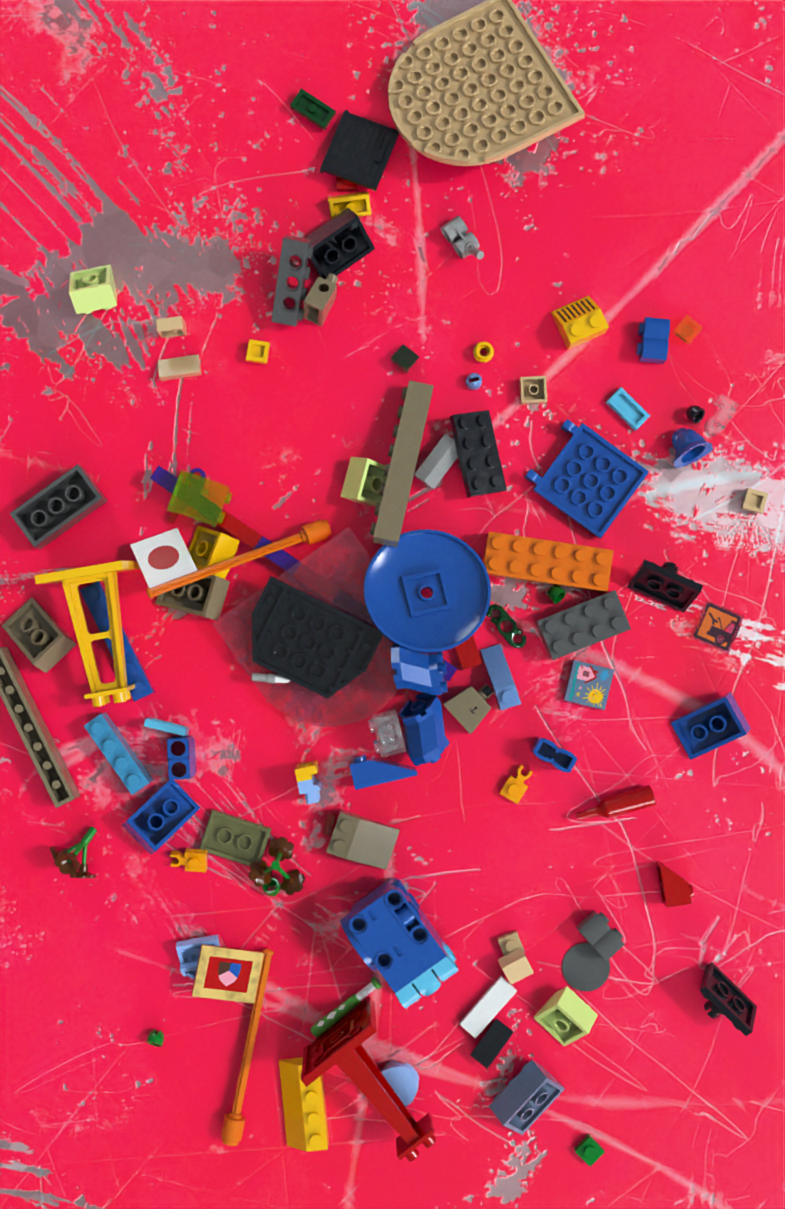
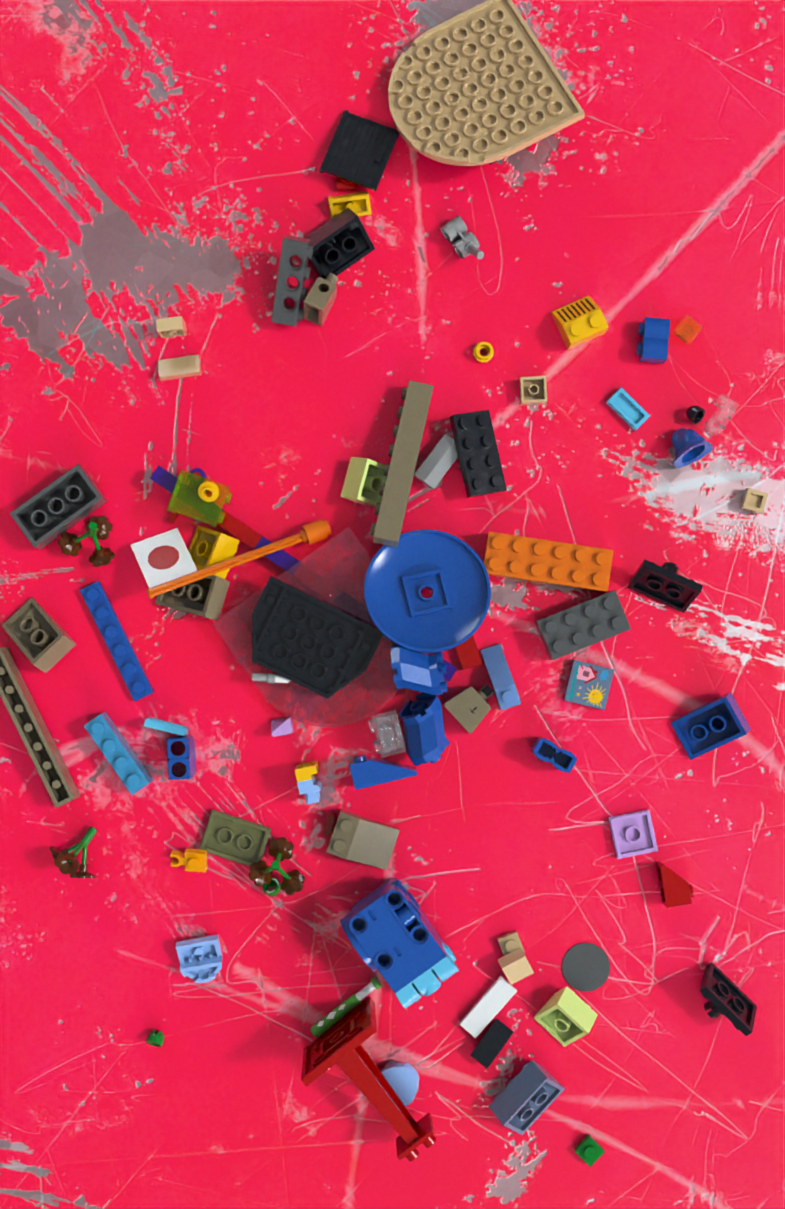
(71, 580): yellow piece -> none
(93, 289): yellowish green slope -> none
(96, 529): none -> reddish brown plant
(161, 816): blue slope -> none
(208, 485): none -> yellow plate
(237, 977): flag -> none
(258, 351): yellow plate -> none
(282, 726): none -> lavender slope
(303, 1108): yellow slope -> none
(312, 109): dark green plate -> none
(404, 358): slope -> none
(473, 385): medium blue hinge -> none
(508, 636): dark green piece -> none
(514, 787): light orange plate -> none
(556, 594): green hinge -> none
(589, 479): blue plate -> none
(600, 935): dark grey brick -> none
(621, 804): red piece -> none
(632, 834): none -> lavender tile
(717, 626): clear pink piece -> none

